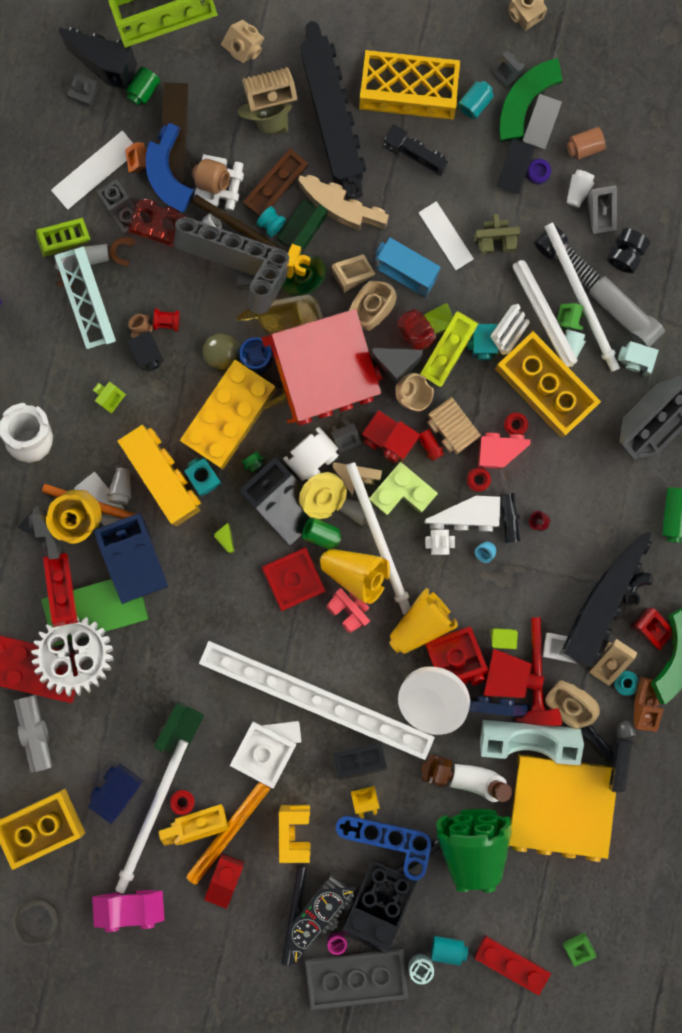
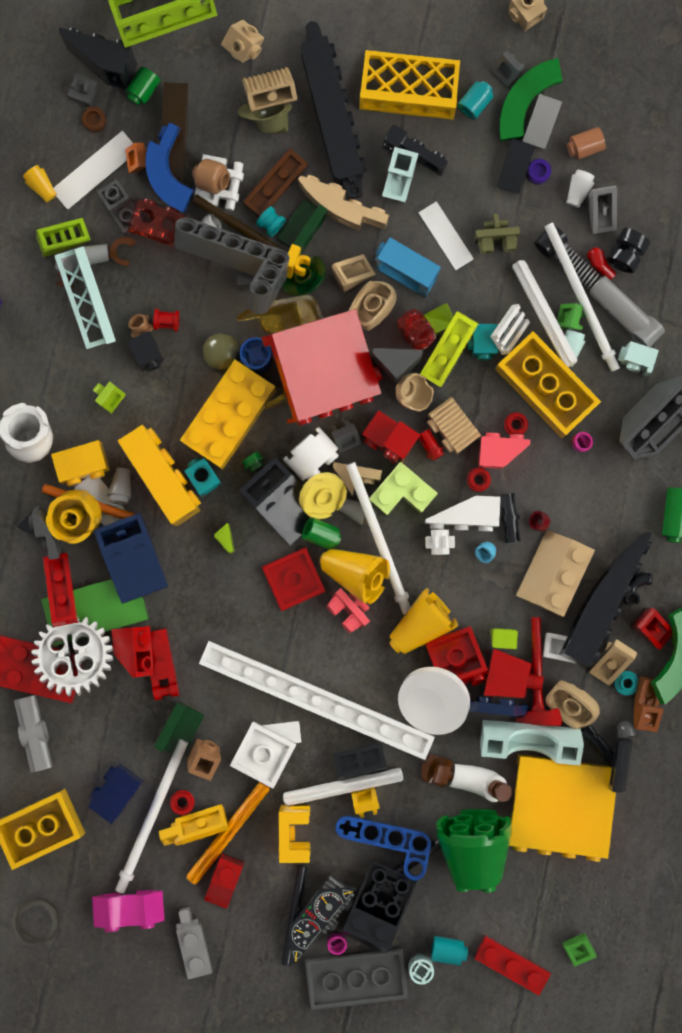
(39, 182): none -> yellow cone
(80, 463): none -> yellow brick
(94, 119): none -> reddish brown tile
(134, 650): none -> red slope
(162, 666): none -> red plate
(193, 945): none -> light grey hinge
(203, 759): none -> medium nougat brick
(343, 786): none -> white axle
(400, 174): none -> light aqua brick
(555, 573): none -> tan slope
(585, 441): none -> dark pink hinge
(598, 261): none -> red arm

